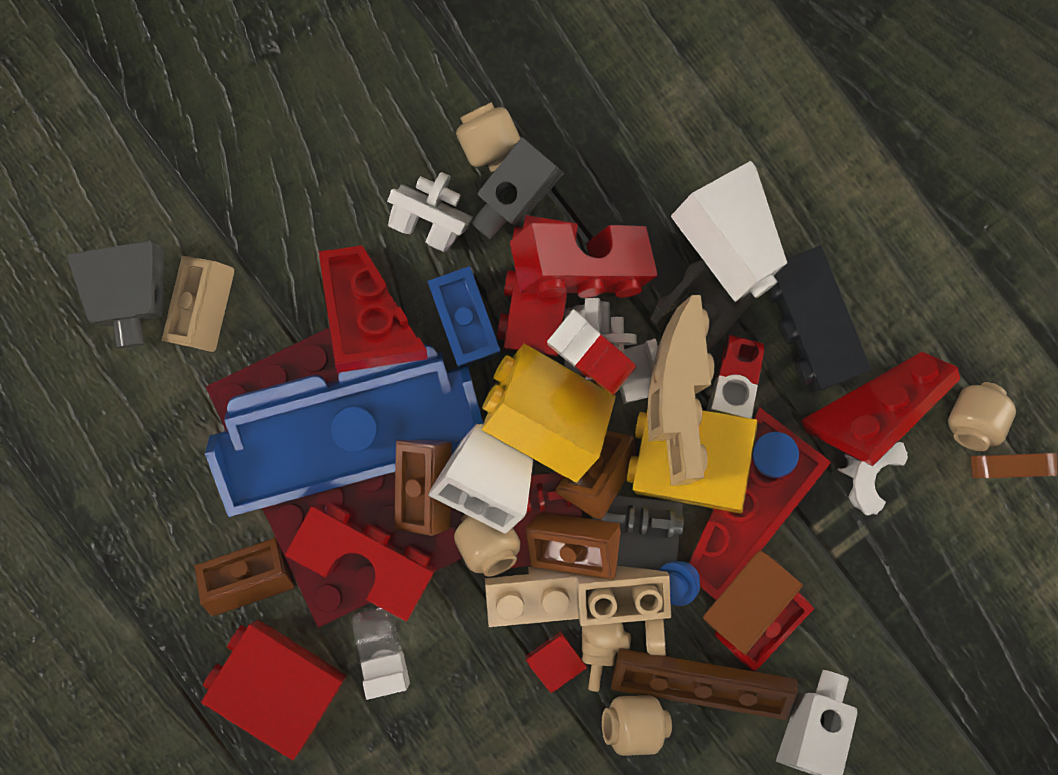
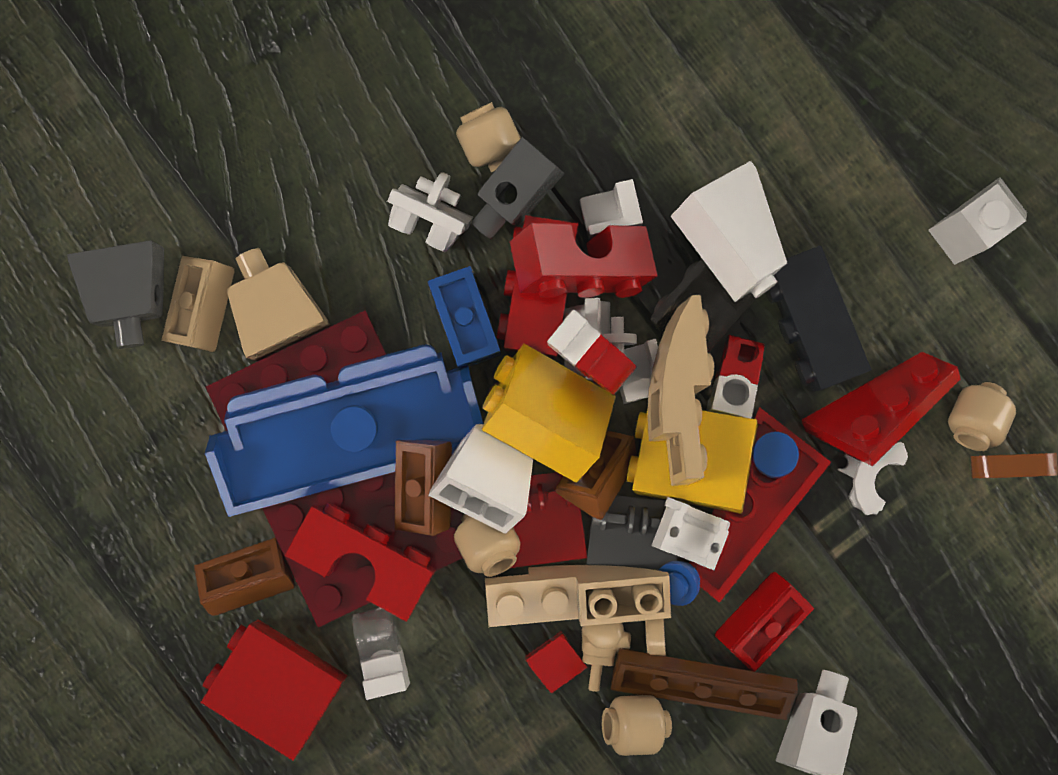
(271, 306): none -> tan torso
(362, 315): red wing -> none
(574, 545): dark orange slope -> none
(611, 208): none -> white panel
(691, 534): none -> white piece
(752, 602): dark orange slope -> none
(979, 222): none -> white slope

